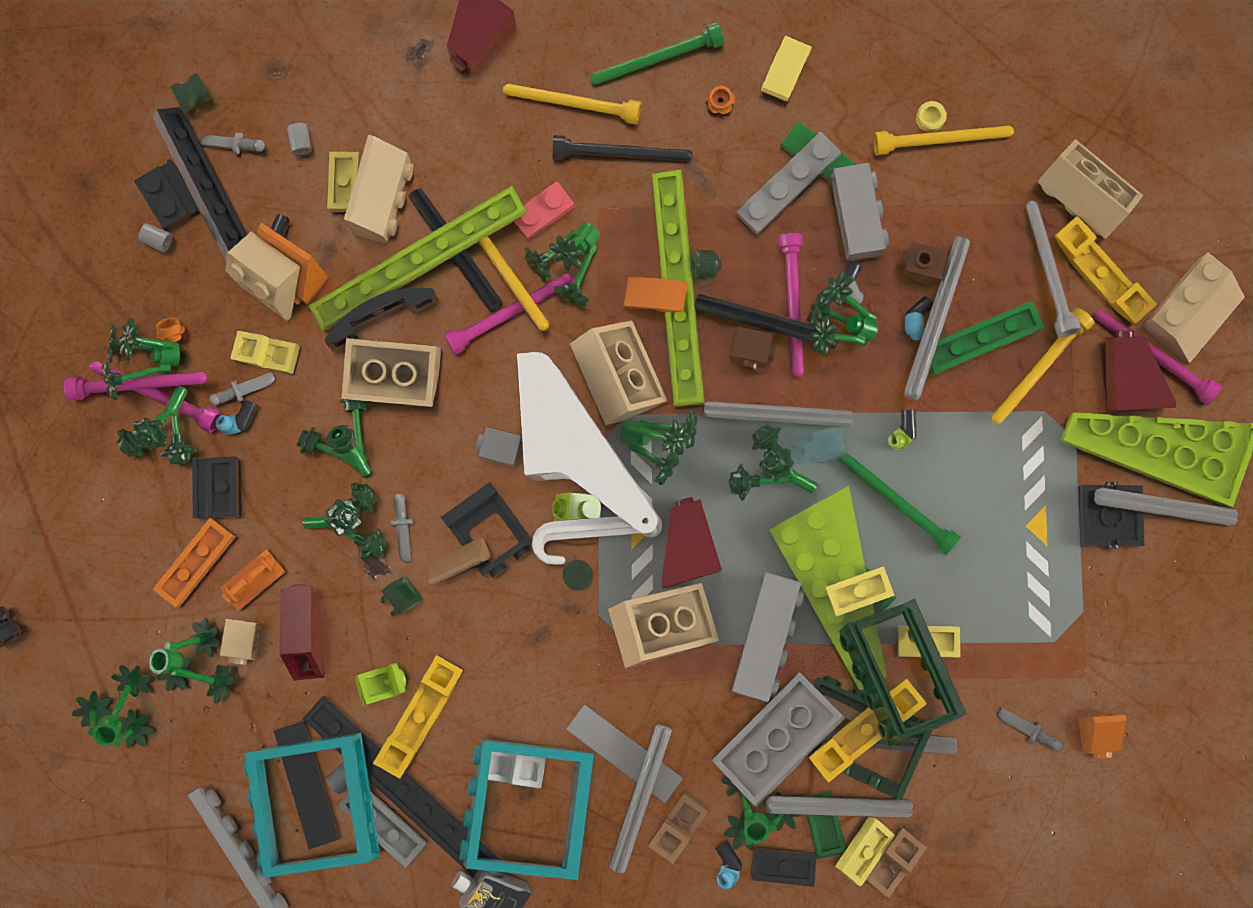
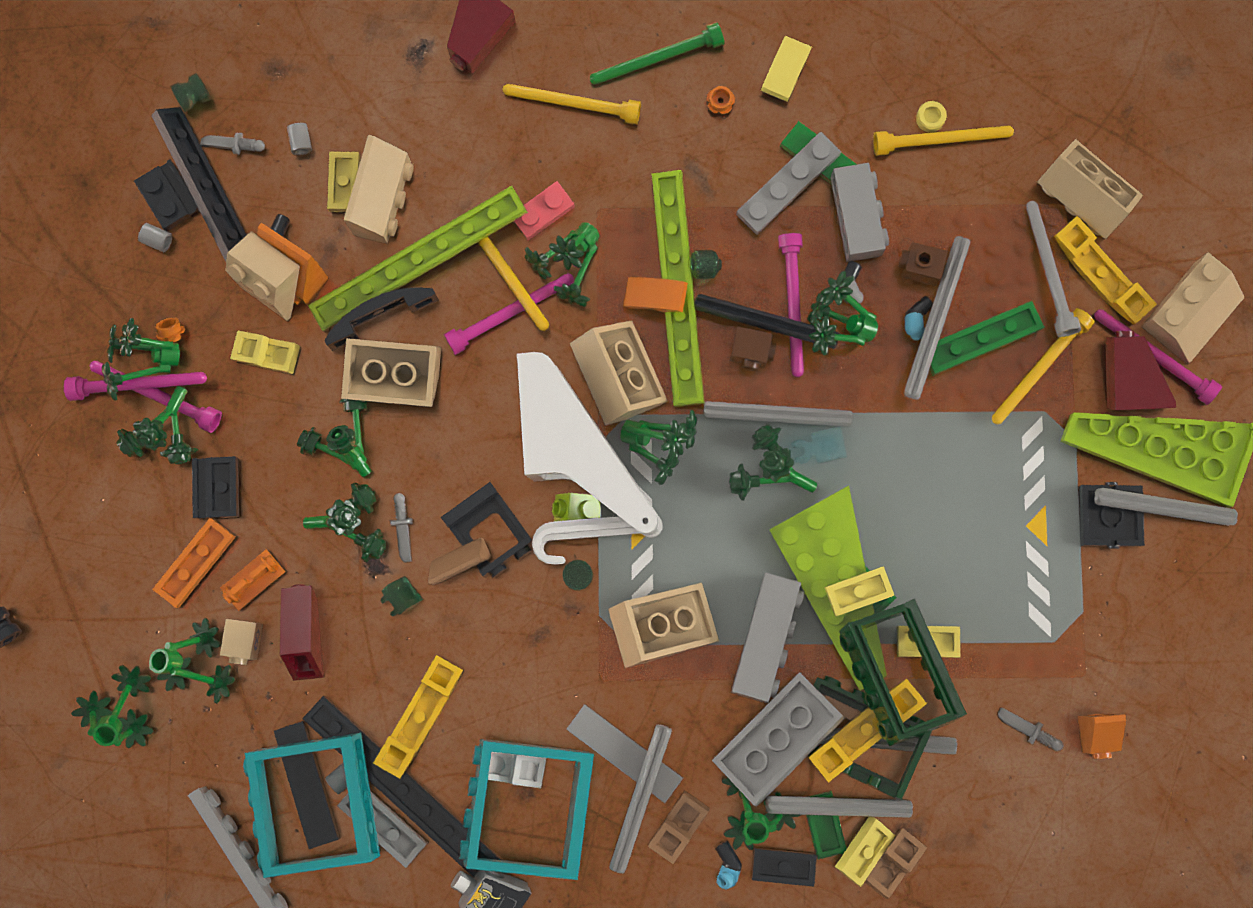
(237, 422): arm -> none
(241, 389): light grey piece -> none
(380, 684): lime bracket -> none
(462, 259): black axle -> none
(499, 447): light grey brick -> none
(564, 147): black piece -> none
(689, 545): dark red slope -> none
(906, 432): arm -> none
(943, 538): green piece -> none

